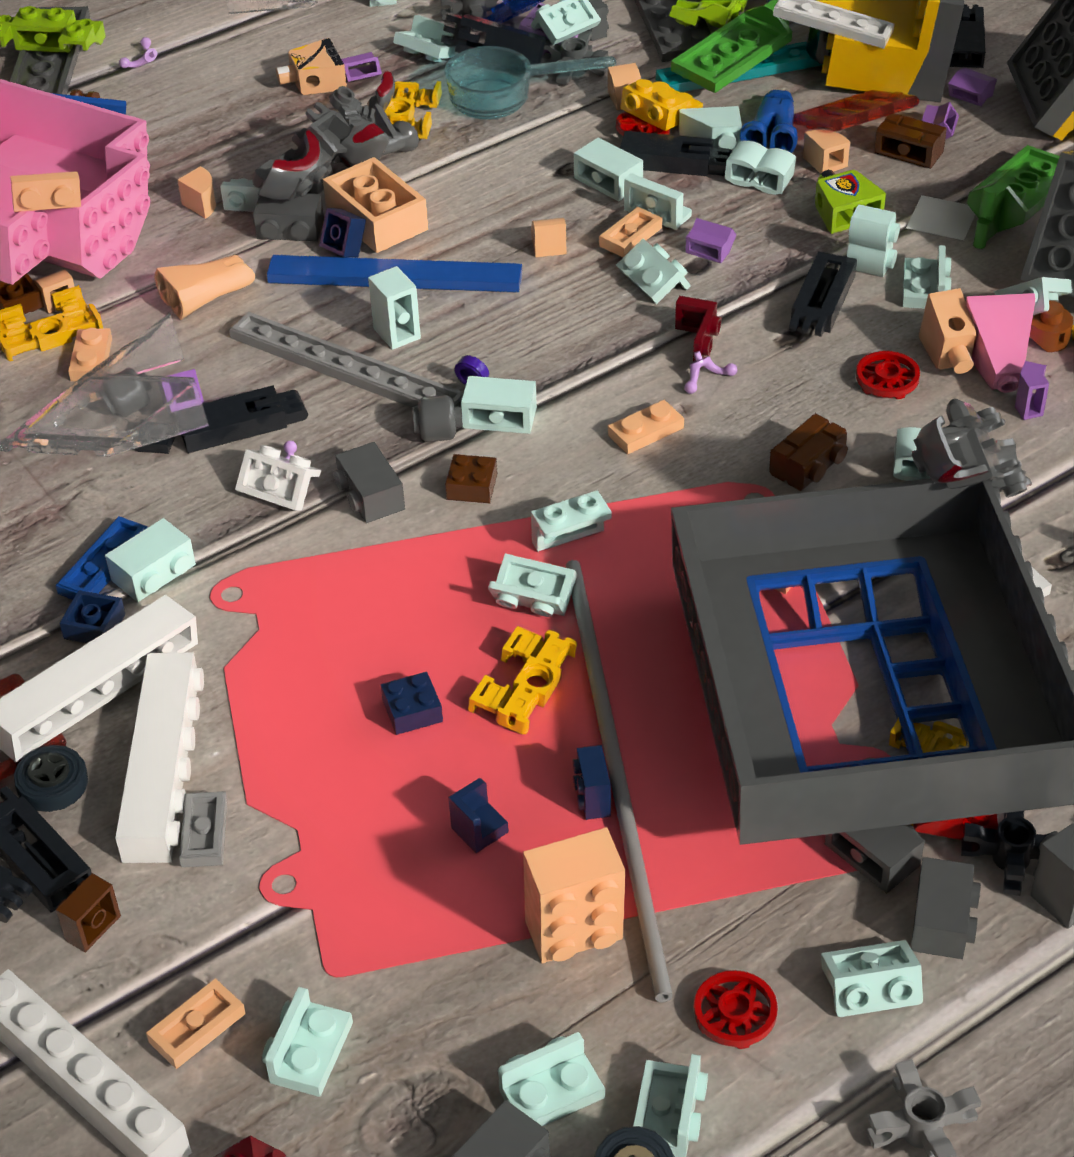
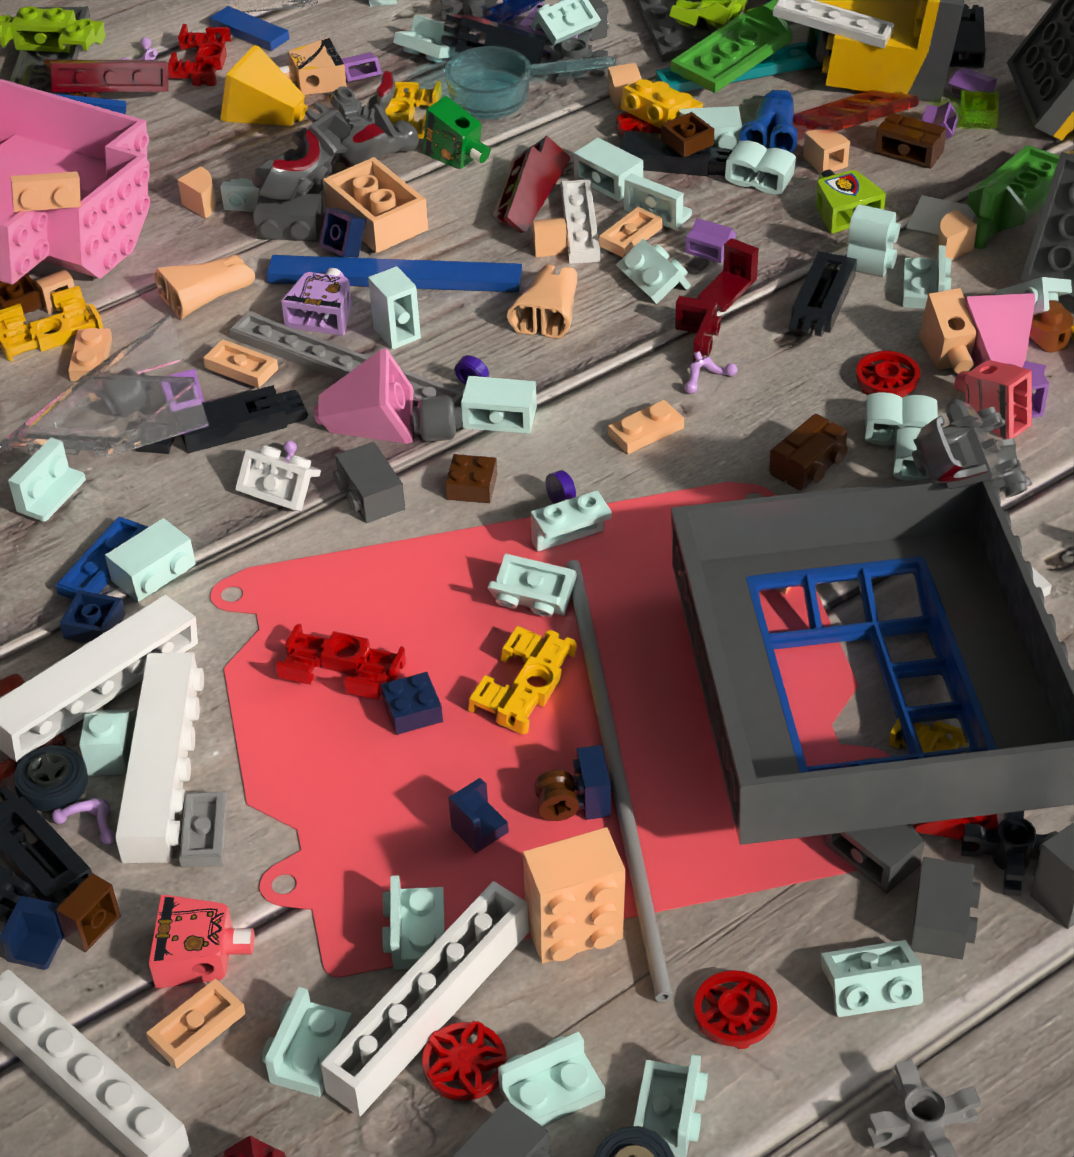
(32, 933): none -> dark blue panel
(44, 482): none -> light aqua bracket
(94, 806): none -> lavender piece
(107, 75): none -> dark red fence
(107, 741): none -> light aqua slope
(194, 941): none -> coral torso
(209, 57): none -> red piece
(240, 363): none -> light nougat plate
(250, 28): none -> blue tile
(261, 93): none -> yellow slope
(310, 651): none -> red piece
(319, 303): none -> lavender torso
(370, 402): none -> bright pink slope
(415, 922): none -> light aqua bracket
(425, 998): none -> white brick
(453, 135): none -> green torso
(463, 1060): none -> red wheel
(530, 183): none -> dark red wedge
(545, 302): none -> light nougat piece
(556, 795): none -> reddish brown wheel
(560, 486): none -> dark purple tile
(580, 221): none -> white tile
(687, 134): none -> reddish brown piece
(738, 275): none -> dark red bracket
(891, 412): none -> light aqua brick
(956, 234): none -> light nougat brick
(978, 109): none -> clear neon green piece
(1001, 387): none -> coral torso

